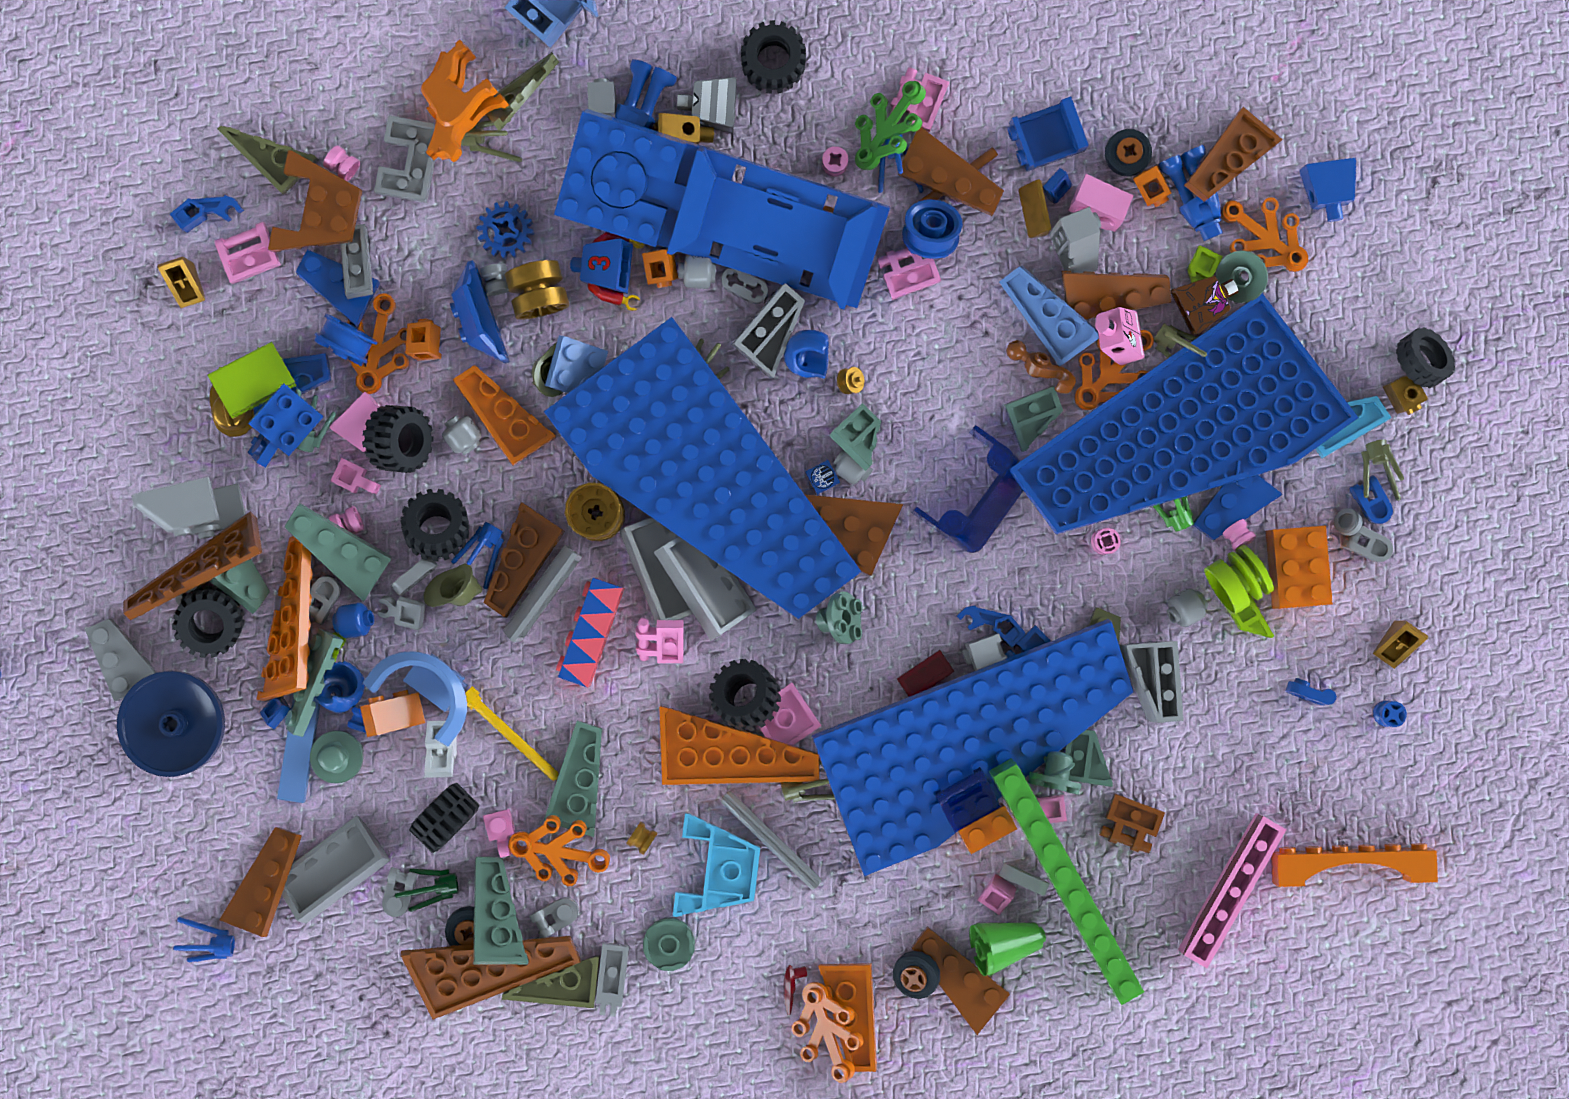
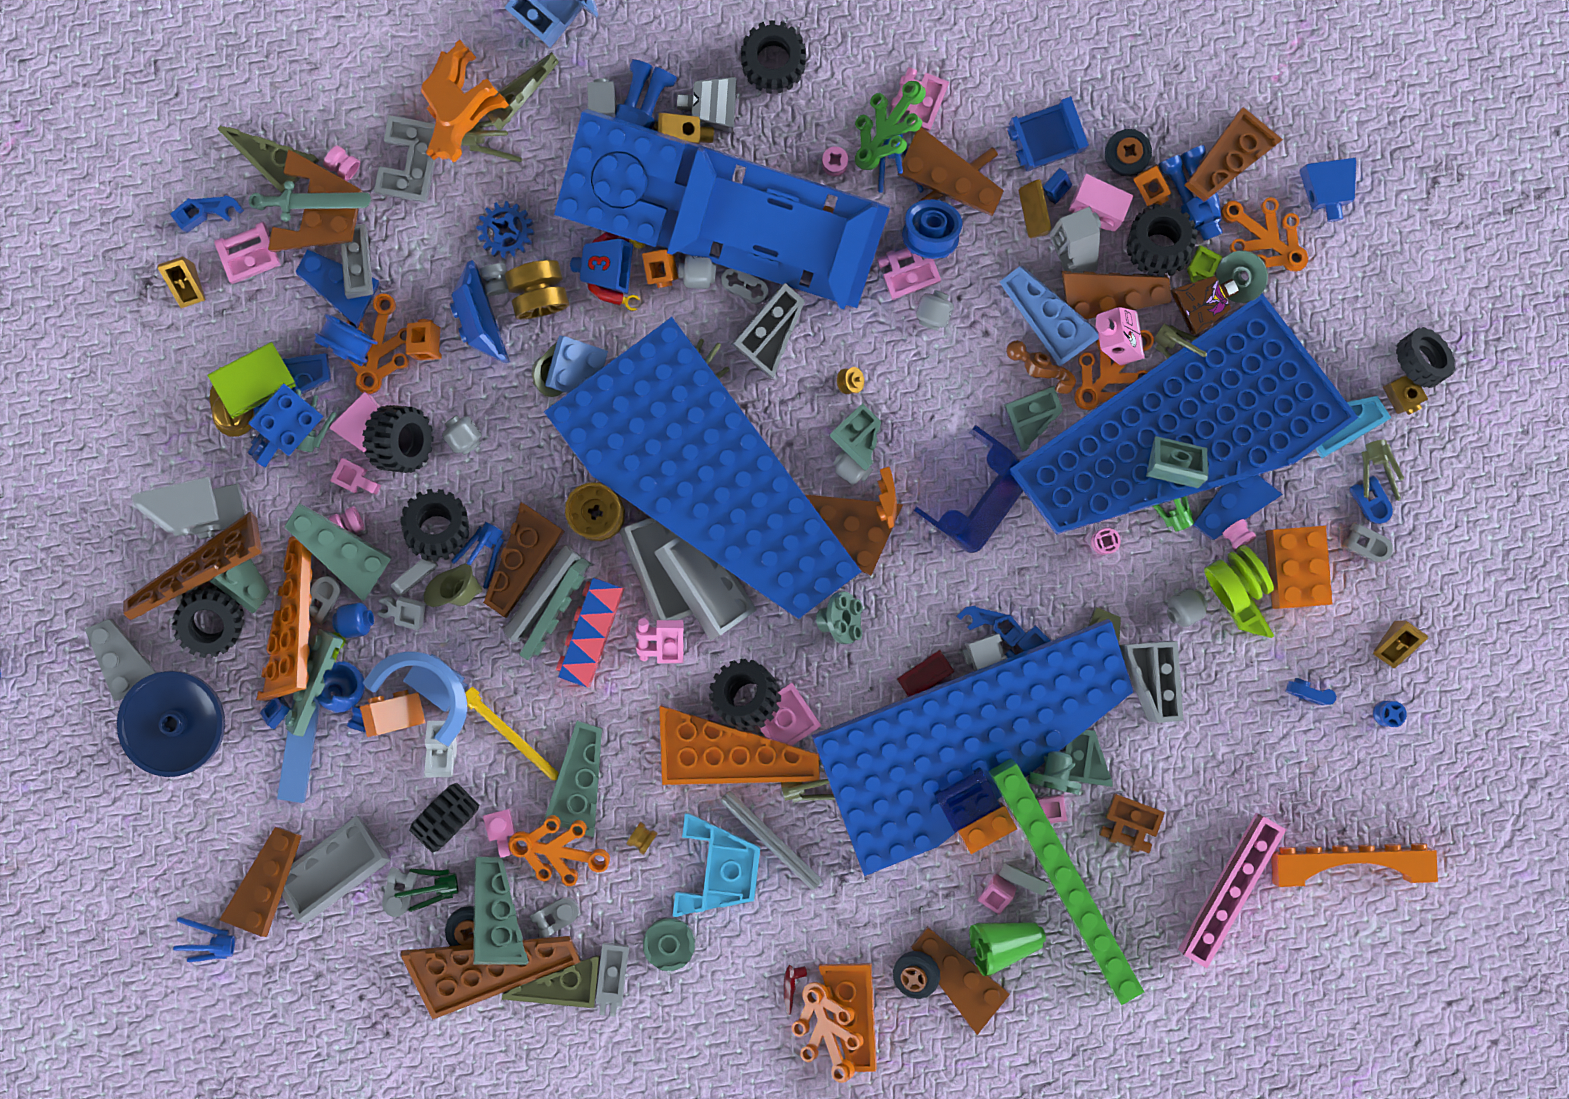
(308, 201): none -> sand green sword
(336, 756): sand green plate -> none
(507, 422): orange wing -> none
(558, 604): none -> sand green wing
(808, 353): blue piece -> none
(822, 477): blue tile -> none
(888, 502): none -> orange slope
(934, 310): none -> light grey head
(1163, 222): none -> black tyre
(1178, 462): none -> sand green slope
(1348, 522): light grey tile -> none

